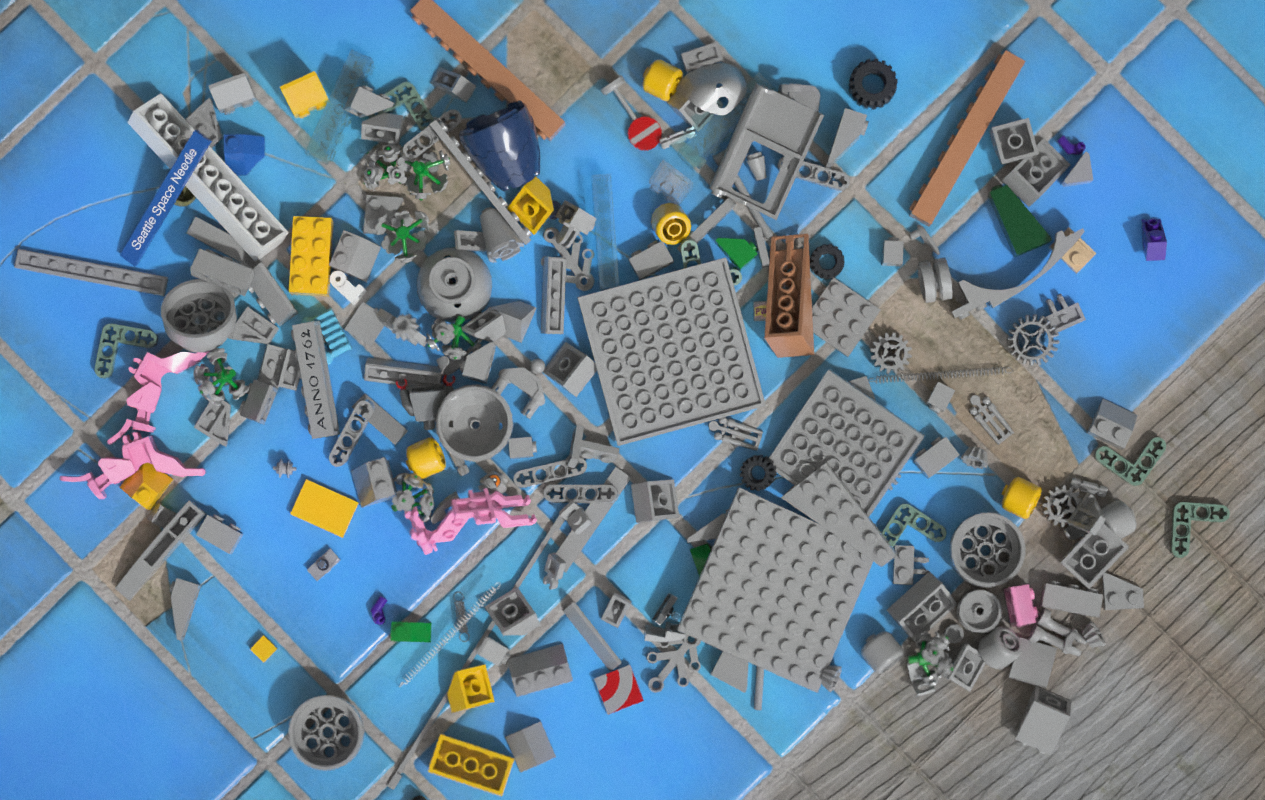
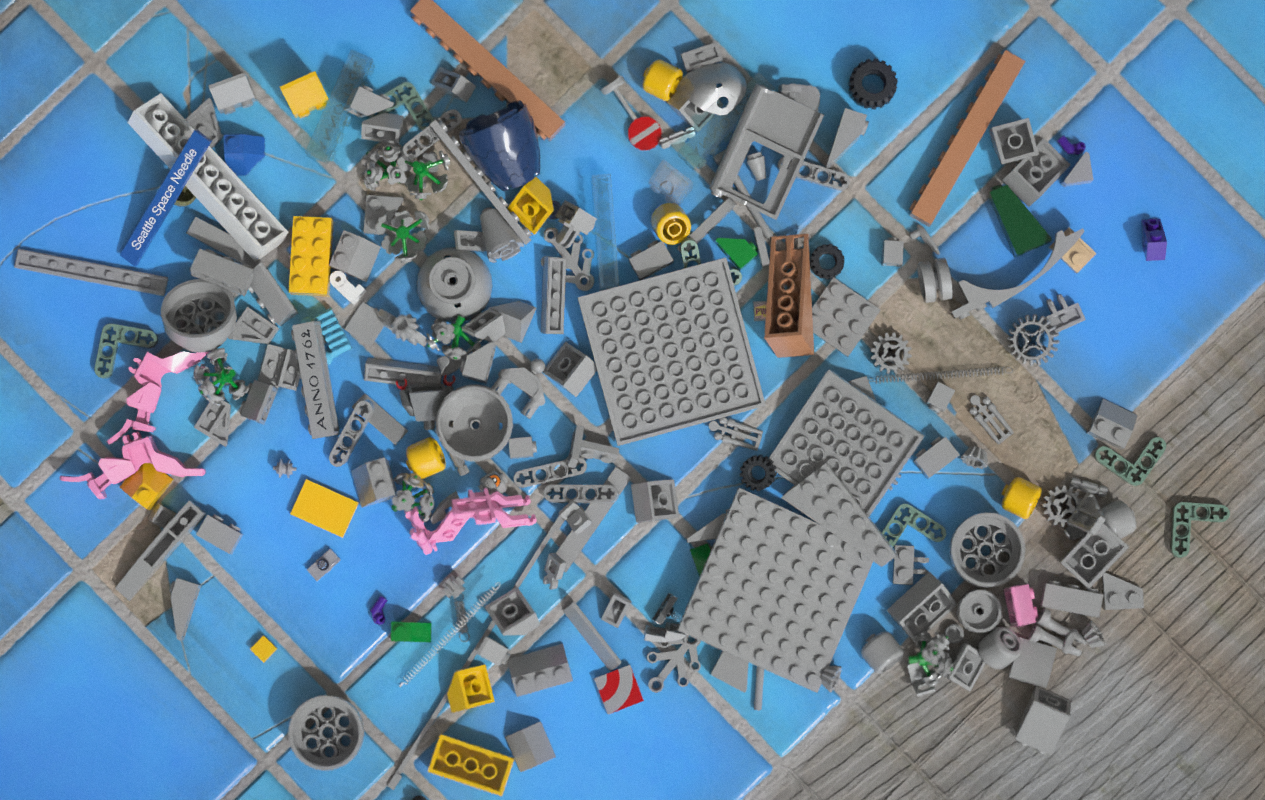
(453, 586): none -> light grey gear

